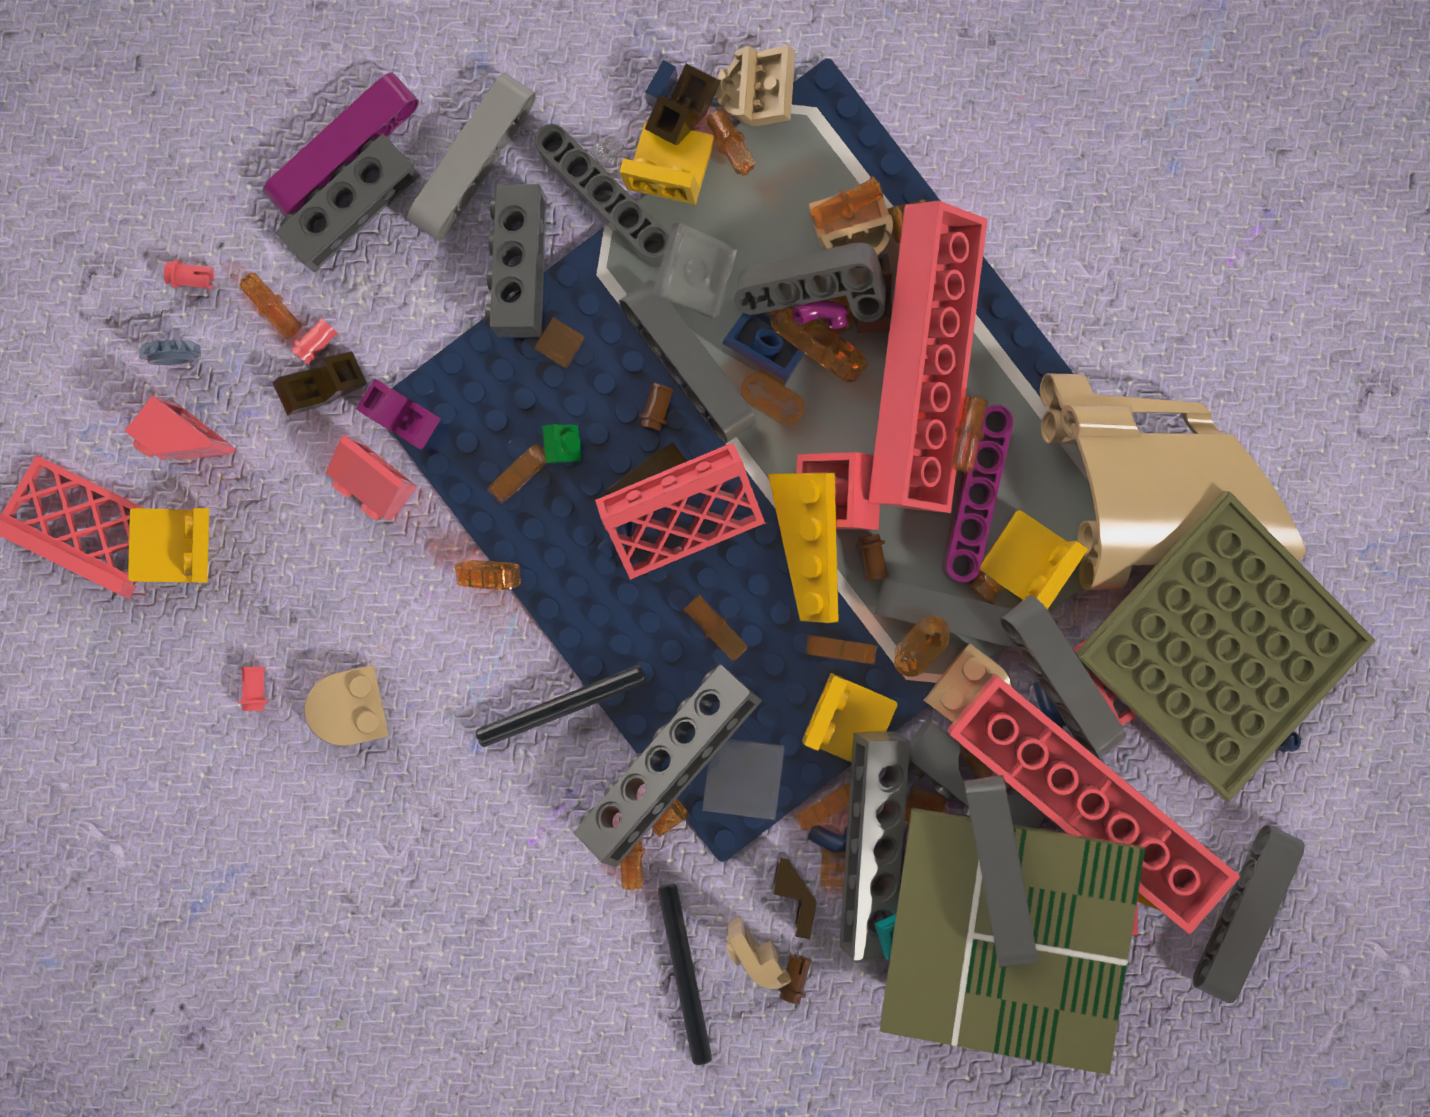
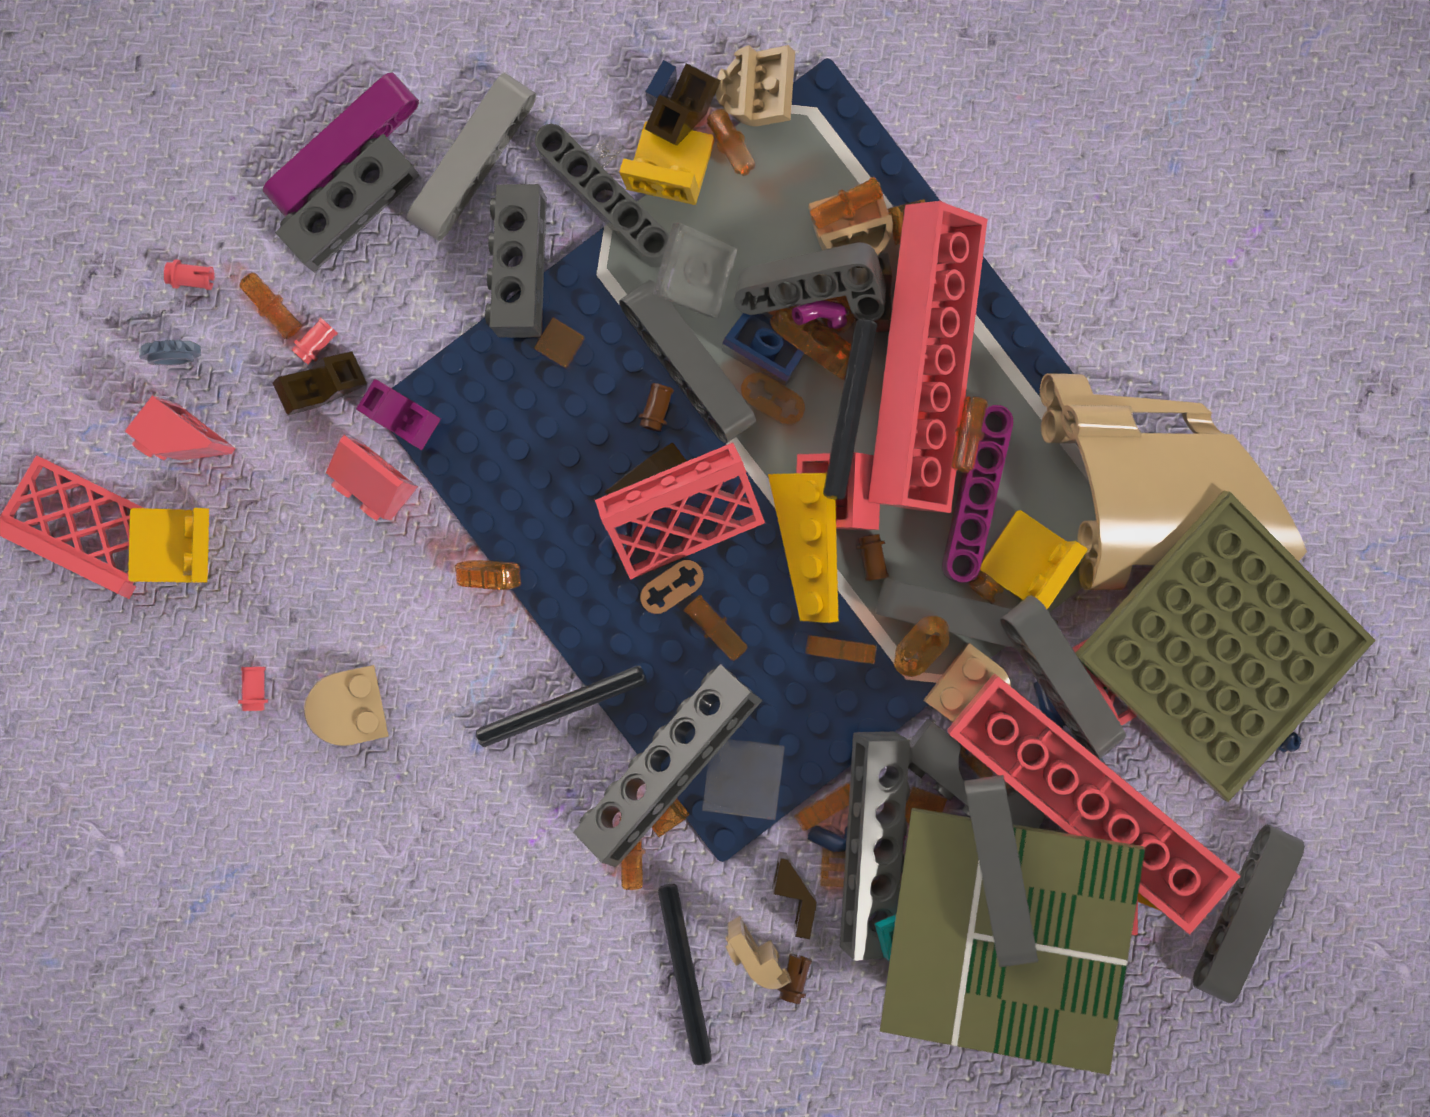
(518, 473): clear orange beam -> none
(561, 443): green plate -> none
(666, 579): none -> medium nougat beam
(846, 710): yellow bracket -> none
(850, 409): none -> black axle

